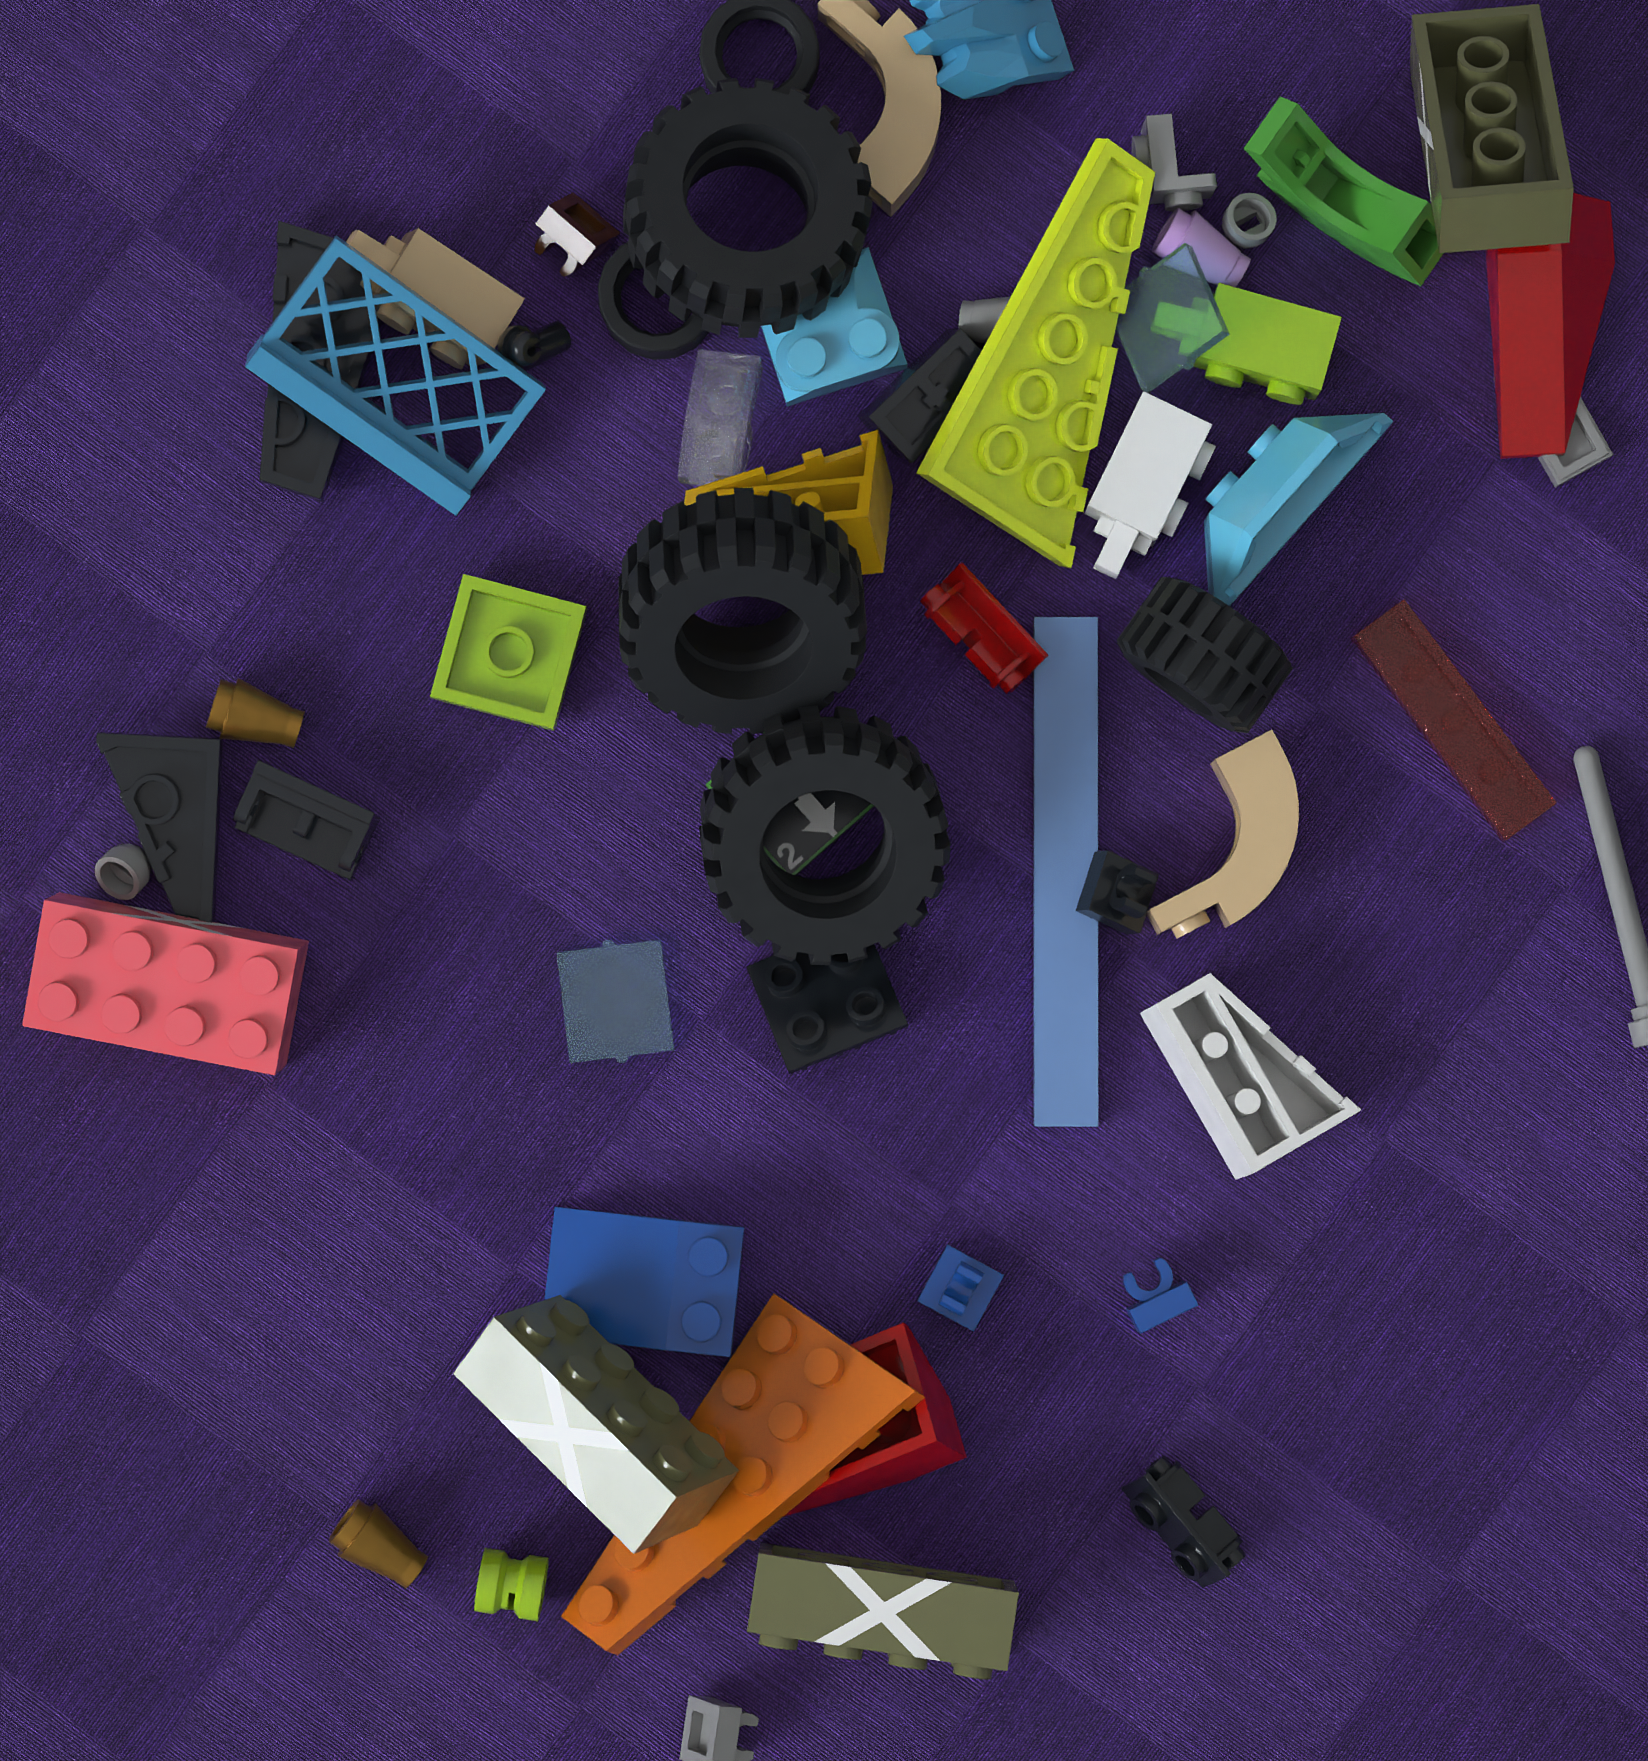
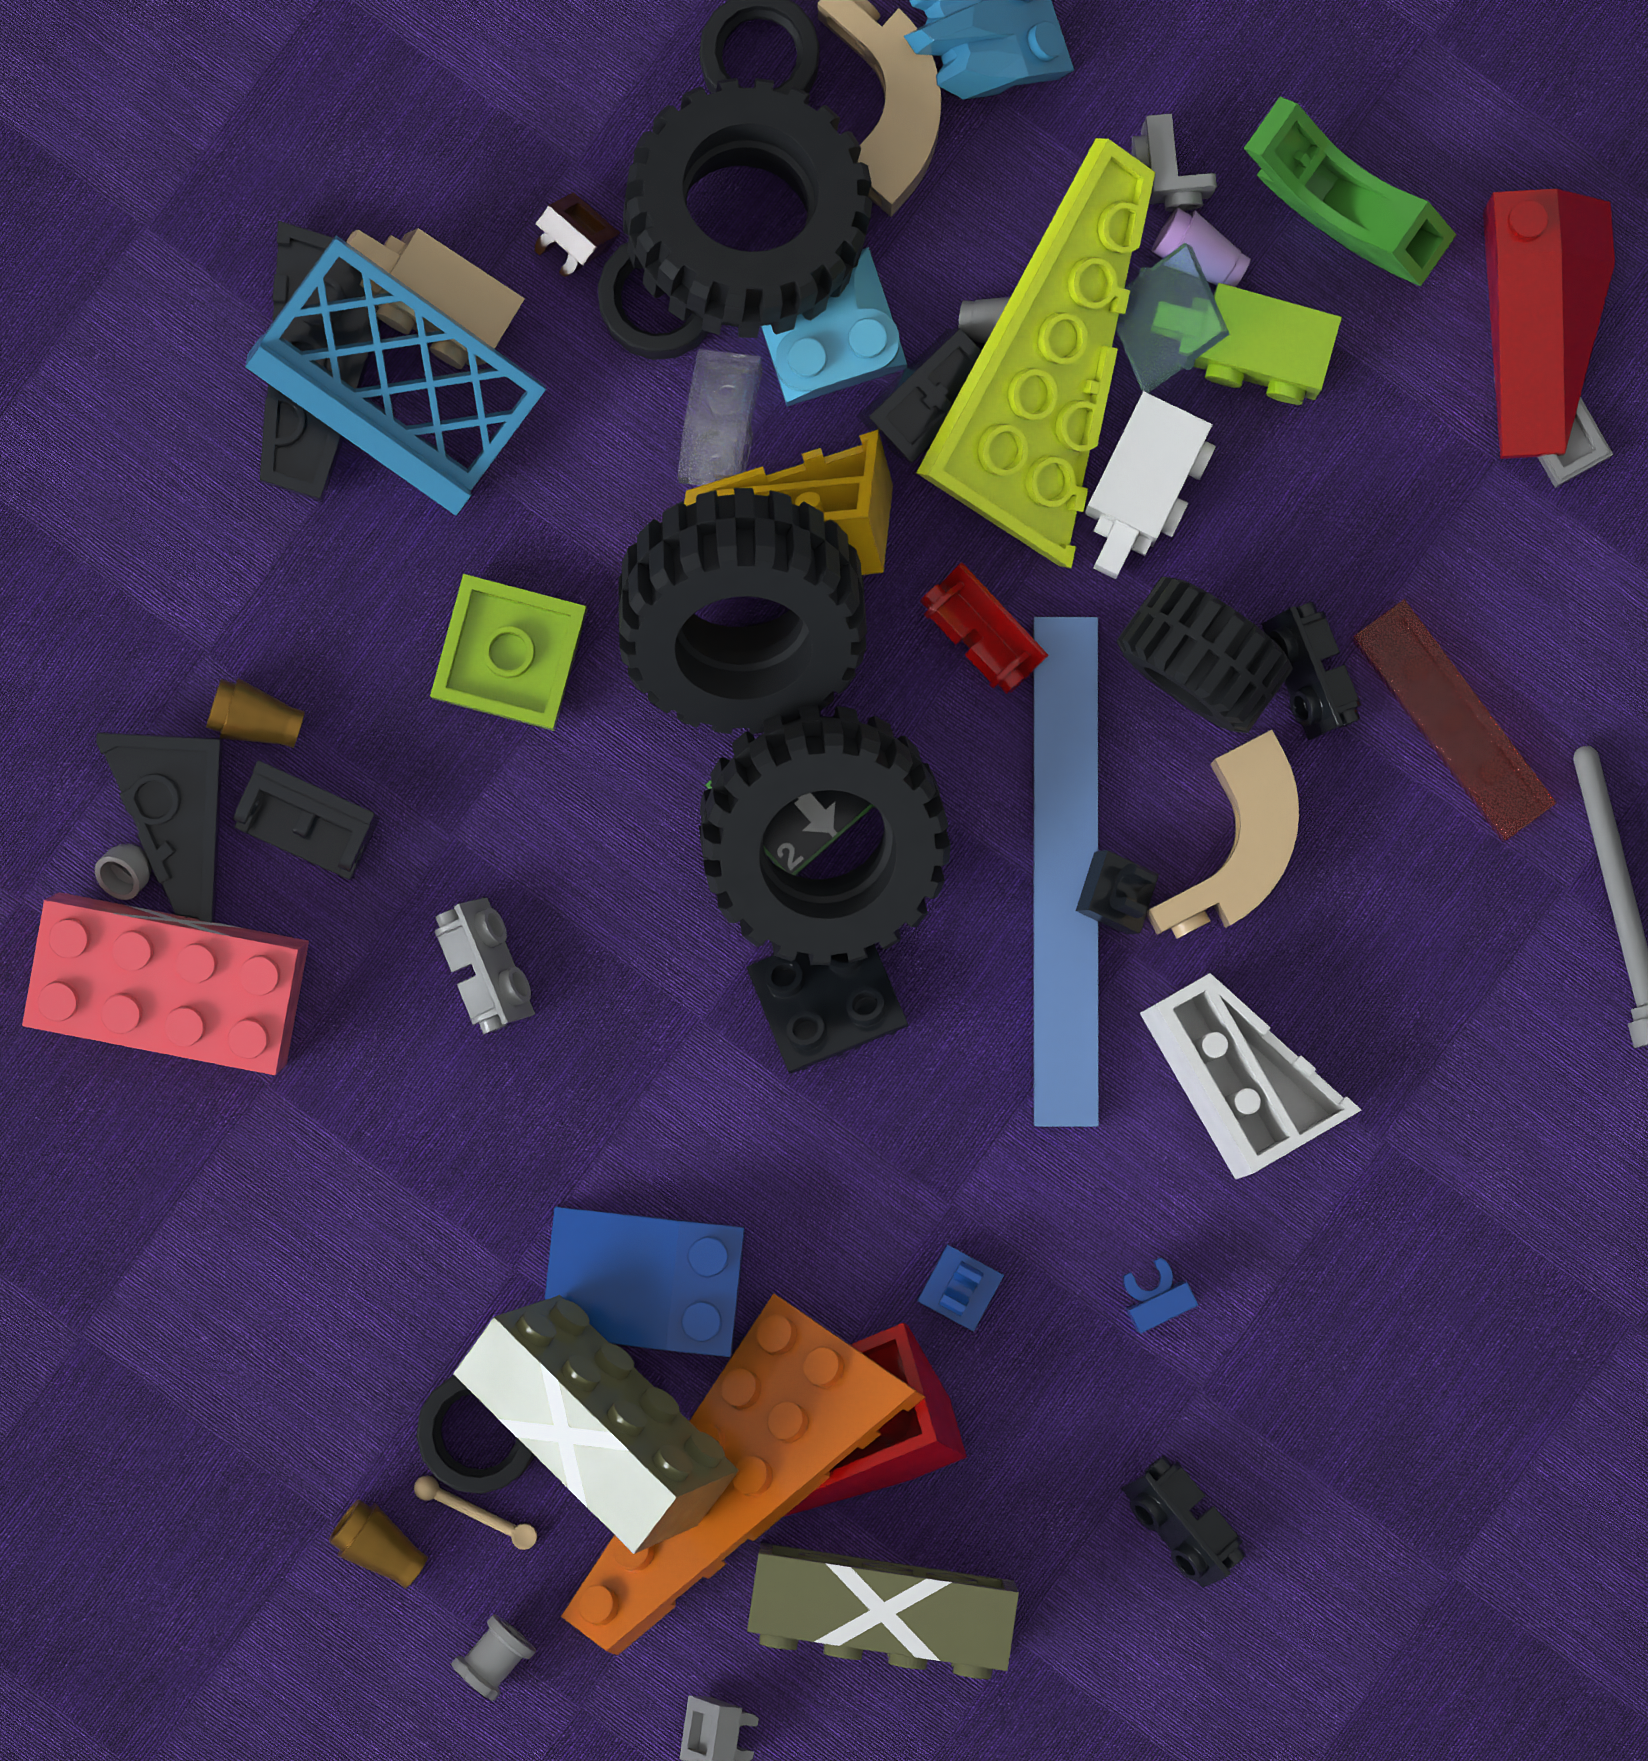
(442, 1463): none -> black tyre
(477, 937): none -> light grey hinge
(493, 1657): none -> light grey bush
(511, 1584): lime wheel -> none
(522, 1535): none -> tan hinge
(532, 348): black arm -> none
(615, 1001): clear light blue piece -> none
(1242, 210): light grey hinge -> none
(1279, 493): medium azure wedge -> none
(1316, 697): none -> black hinge
(1490, 129): olive brick -> none

